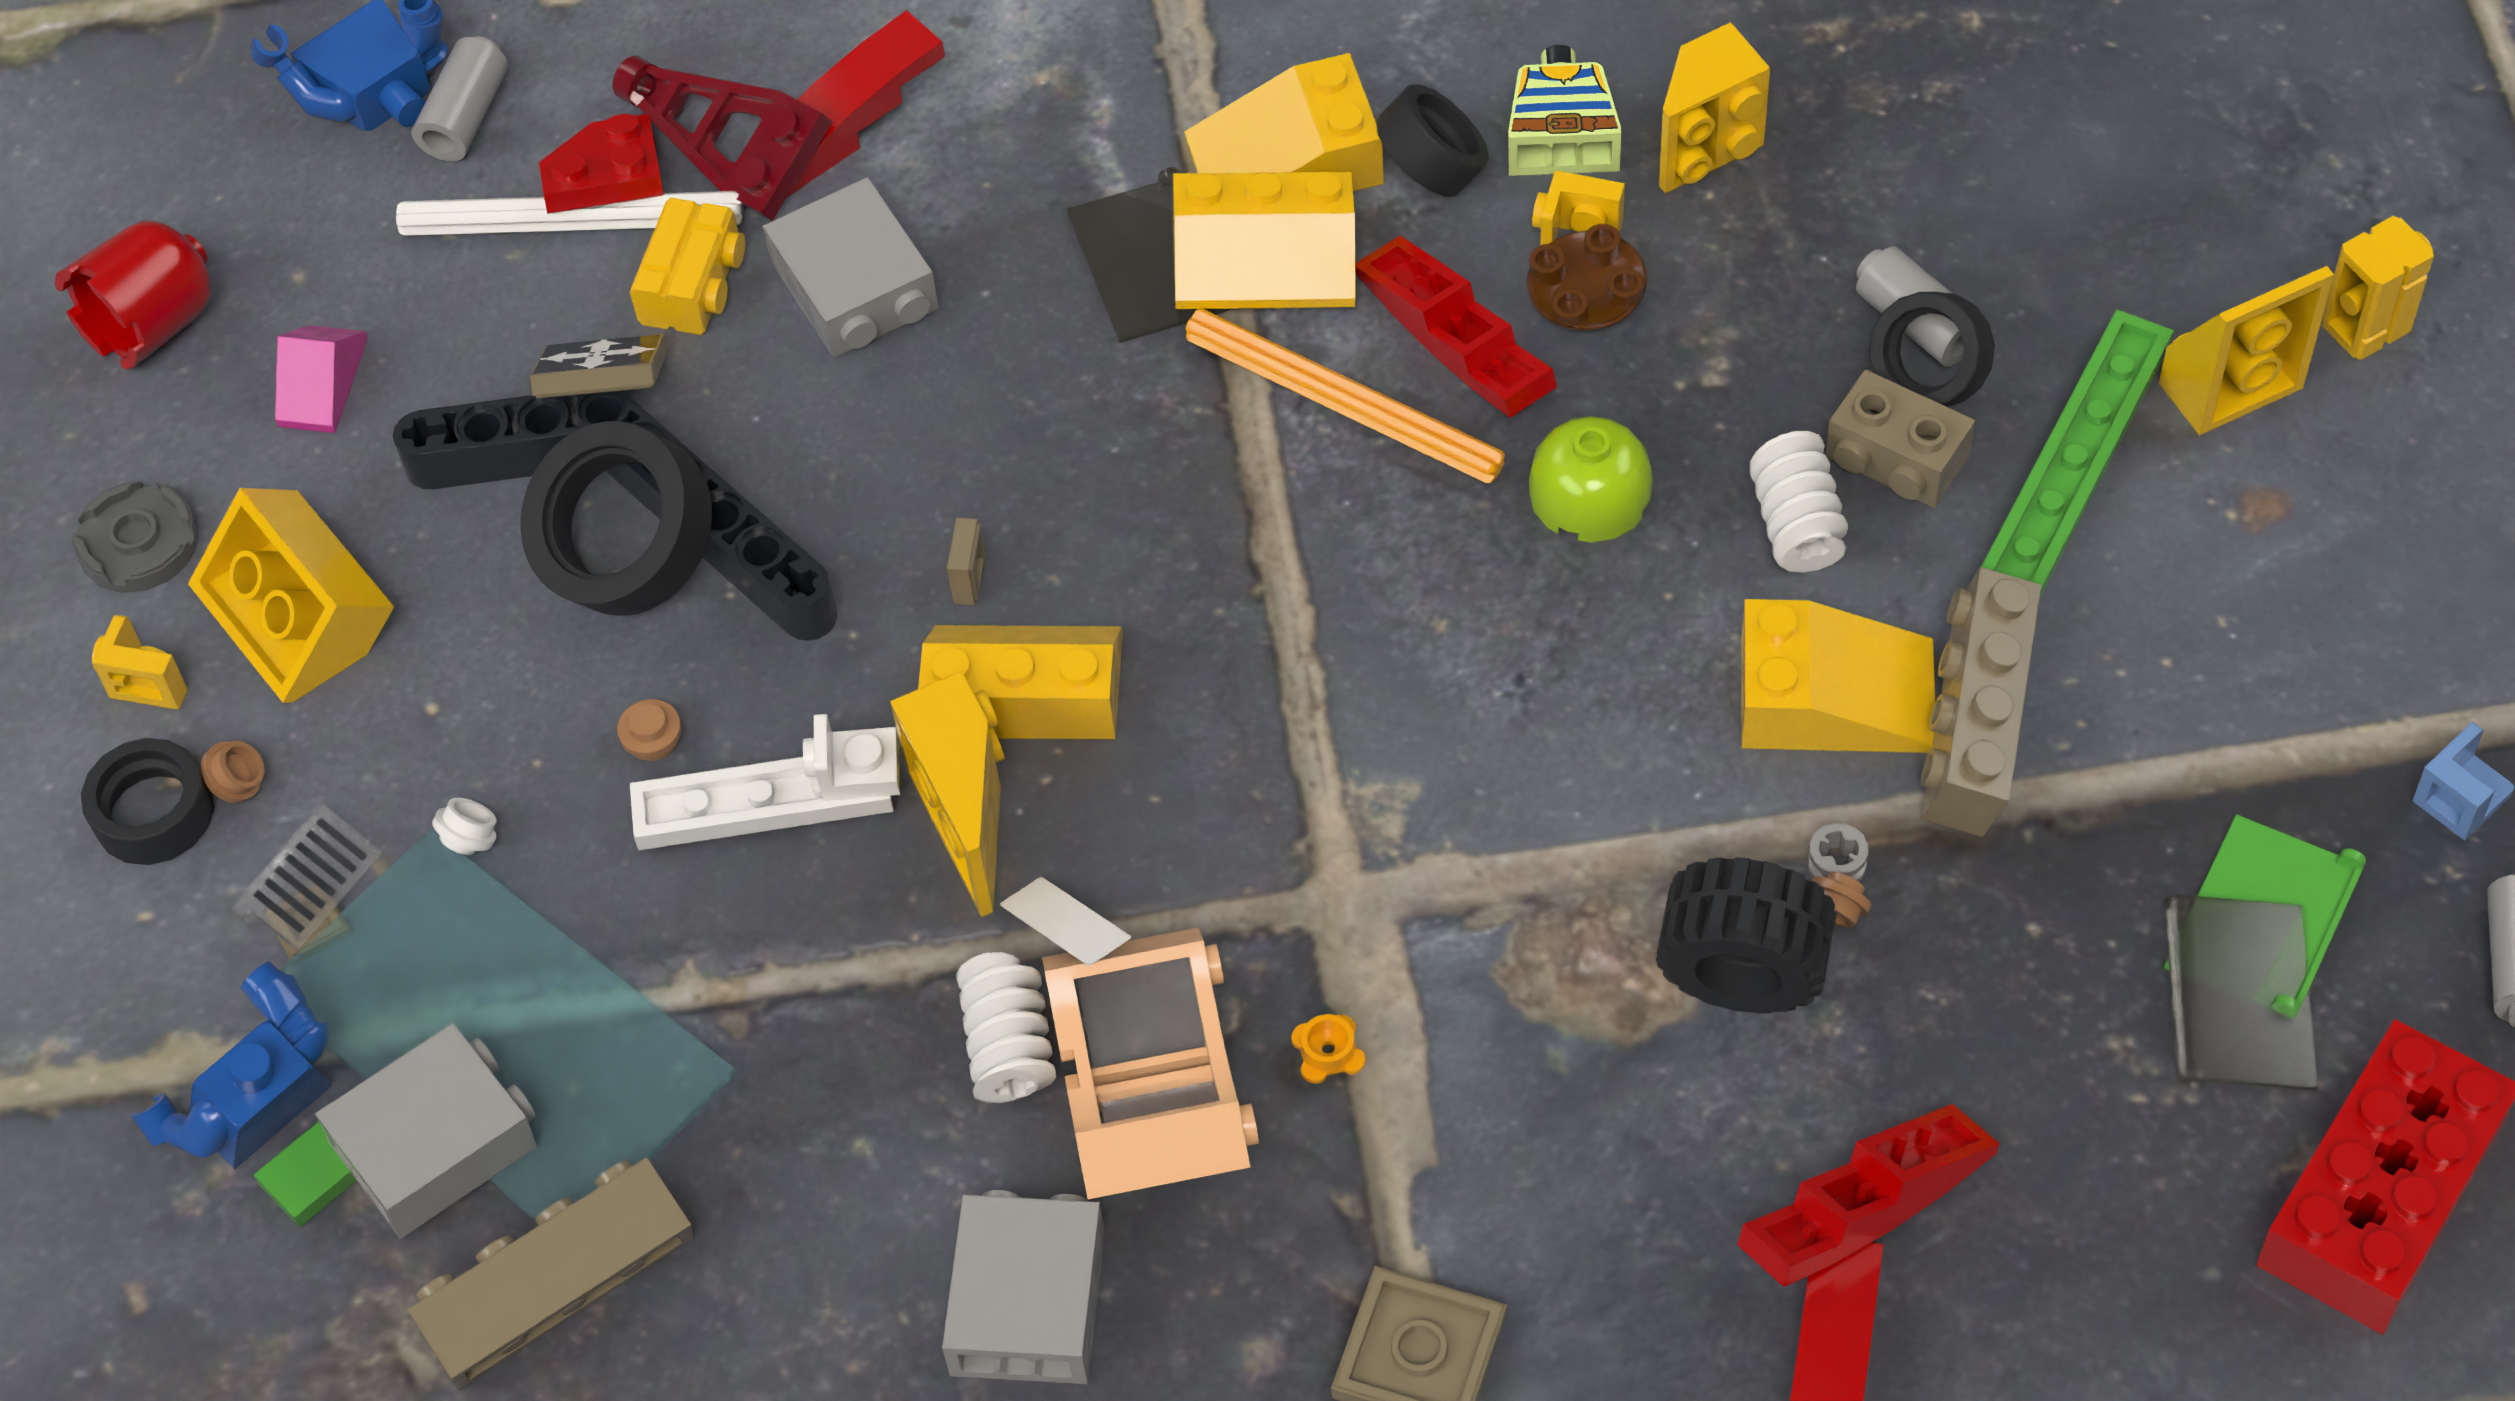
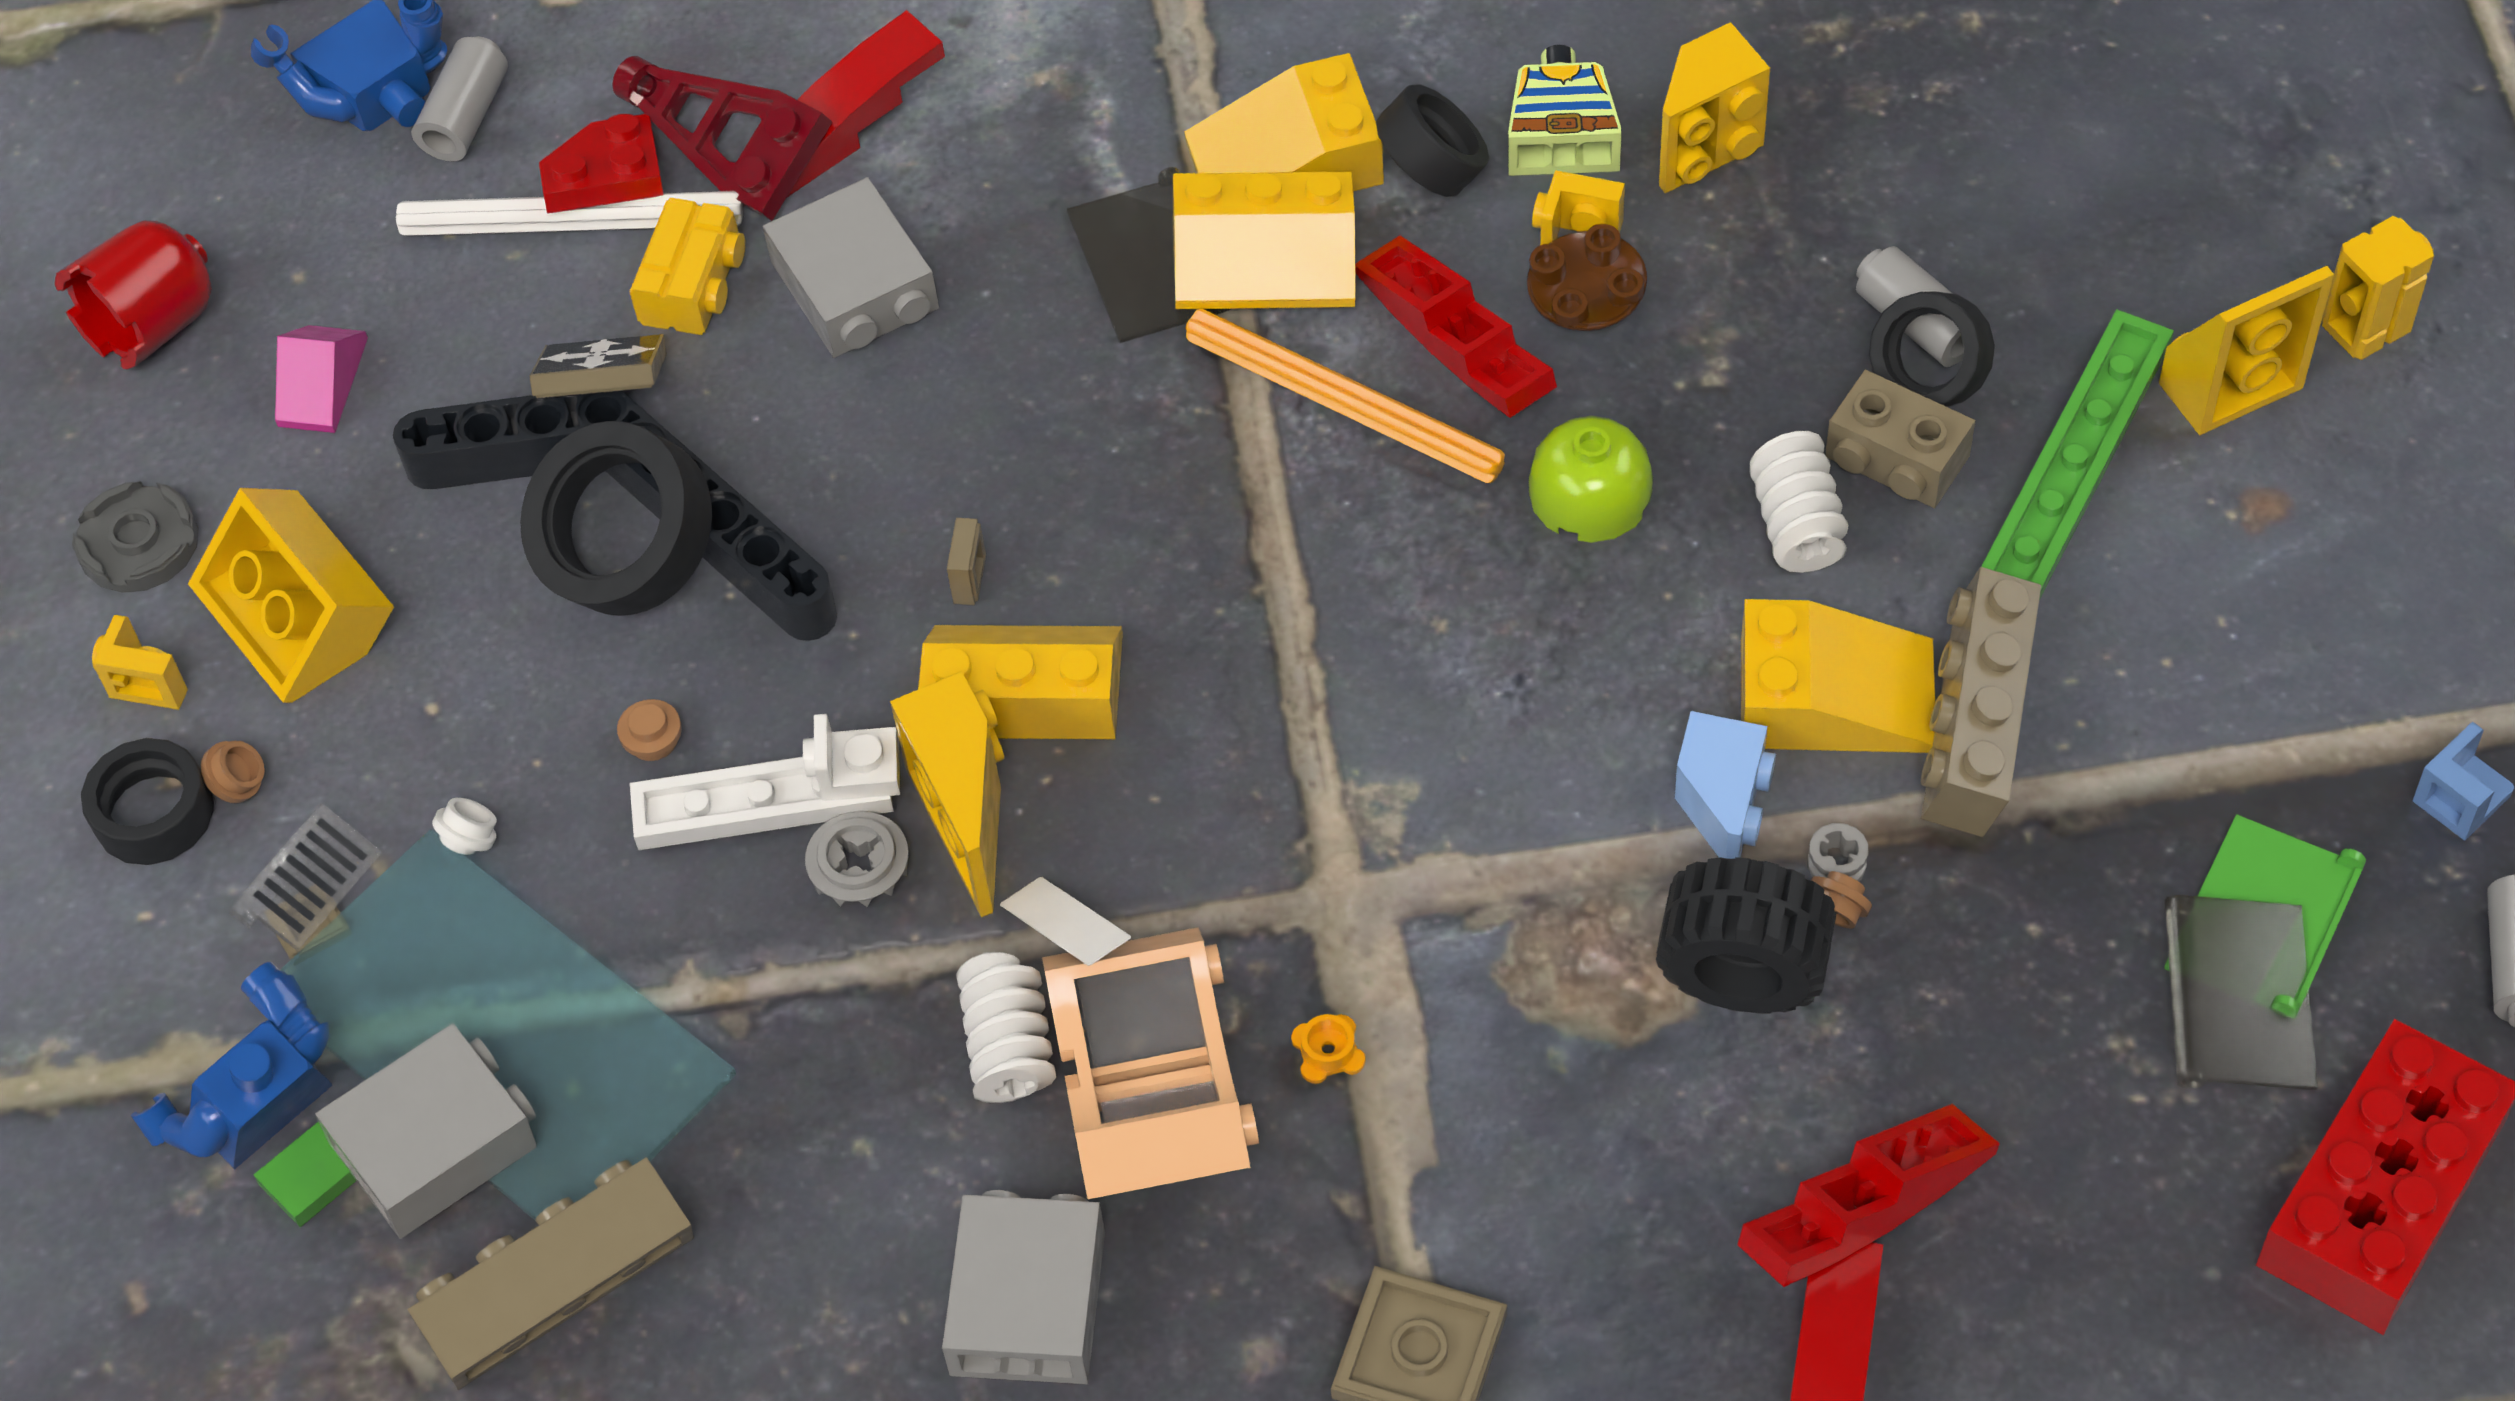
(861, 834): none -> light grey gear
(1719, 777): none -> light blue slope

